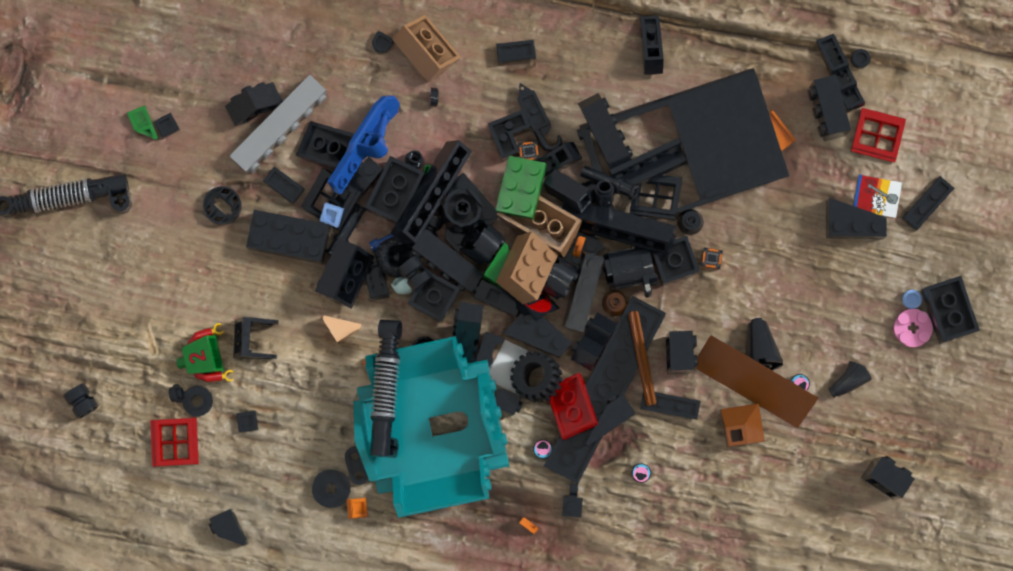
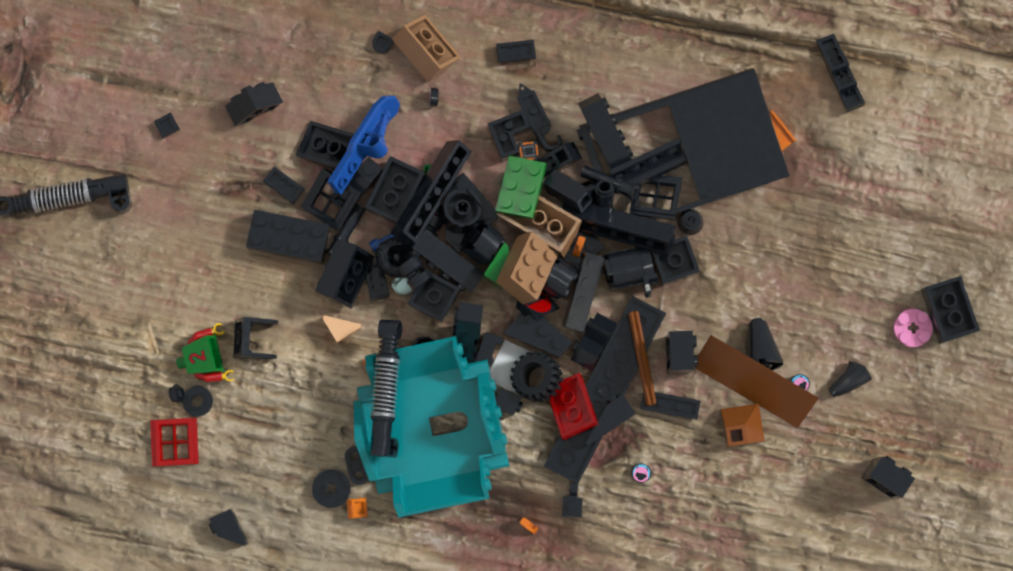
(81, 401): black wheel -> none
(142, 122): green slope -> none
(217, 192): black piece -> none
(247, 421): black tile -> none
(279, 124): light grey brick -> none
(331, 215): light blue tile -> none
(414, 155): black plate -> none
(495, 298): black brick -> none
(542, 449): tile -> none
(608, 301): reddish brown cone -> none
(651, 45): black slope -> none
(711, 258): tile -> none
(829, 108): black brick -> none
(851, 222): black wedge -> none
(860, 58): black tile -> none
(873, 151): red piece -> none
(878, 195): sticker -> none
(912, 299): light blue tile -> none
(928, 203): black tile -> none

